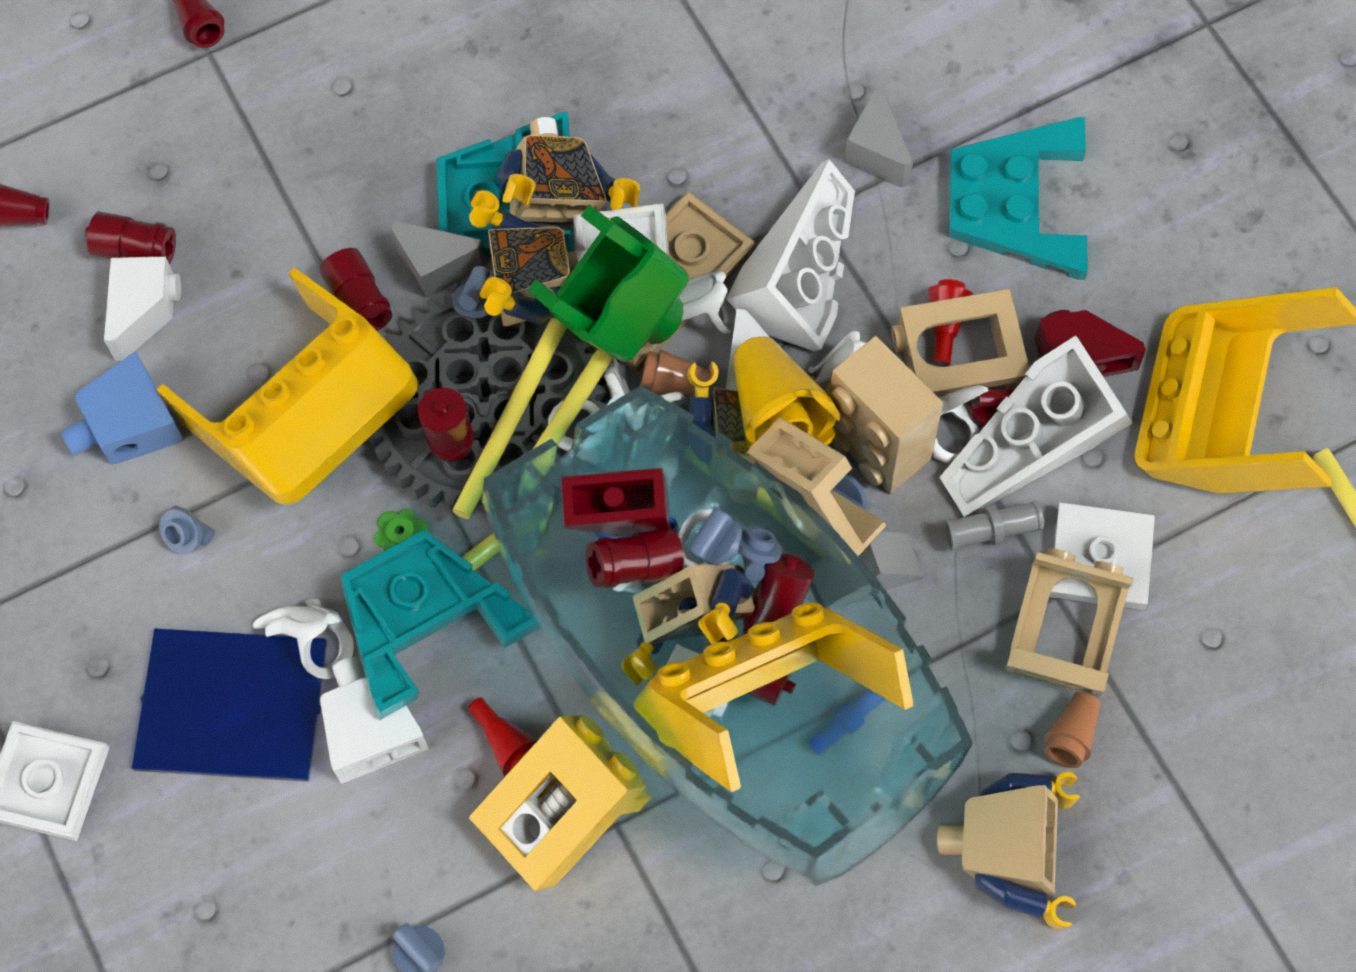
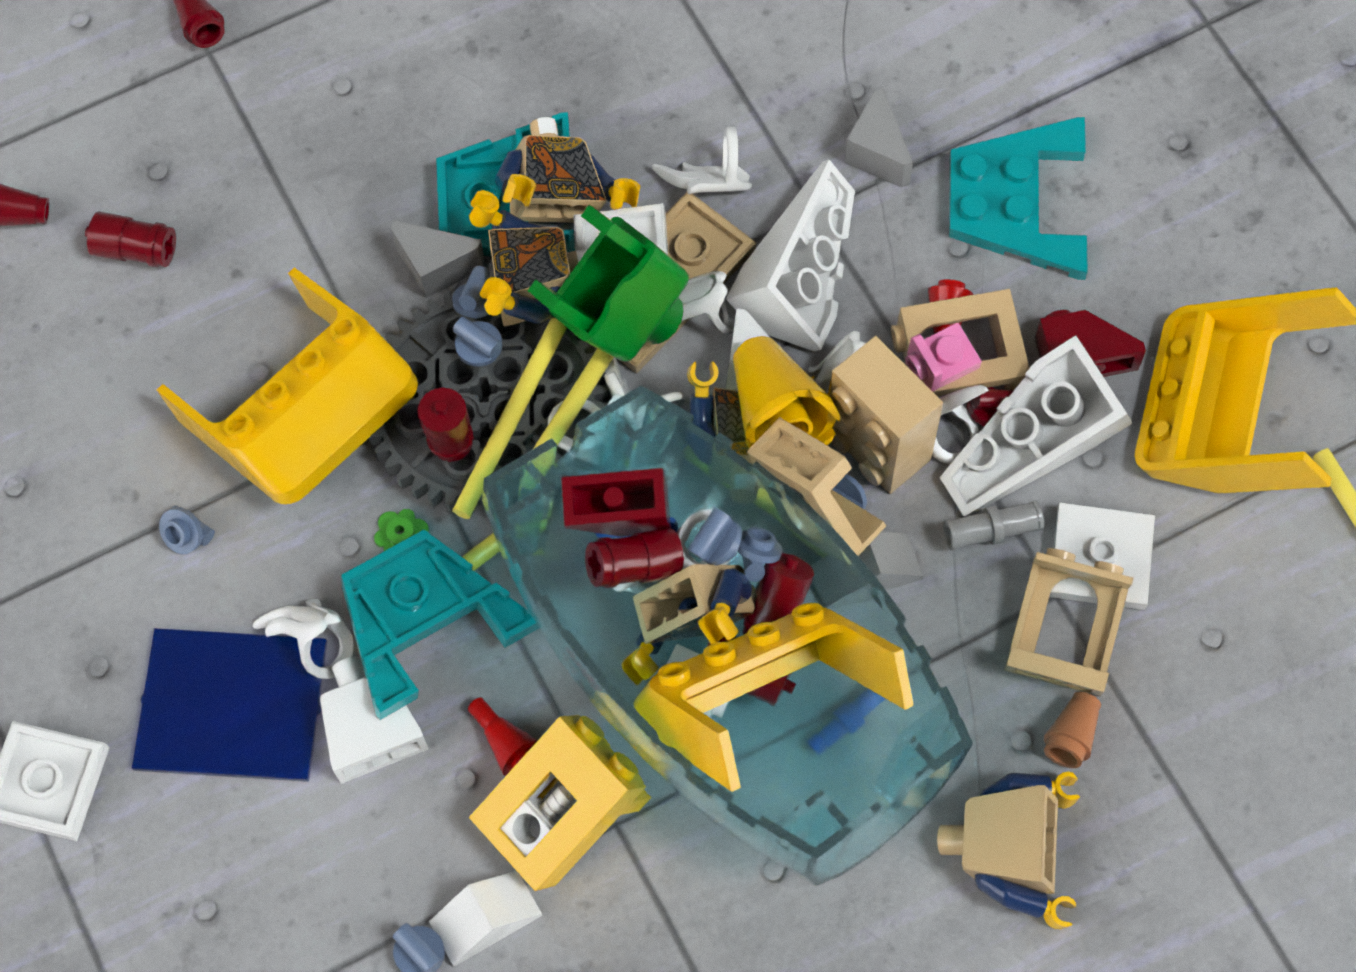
(122, 415): medium blue torso -> none
(138, 302): white slope -> none
(354, 284): dark red piece -> none
(477, 342): none -> sand blue plate
(484, 915): none -> white slope
(668, 374): nougat cone -> none
(711, 178): none -> white piece
(942, 357): none -> bright pink bracket

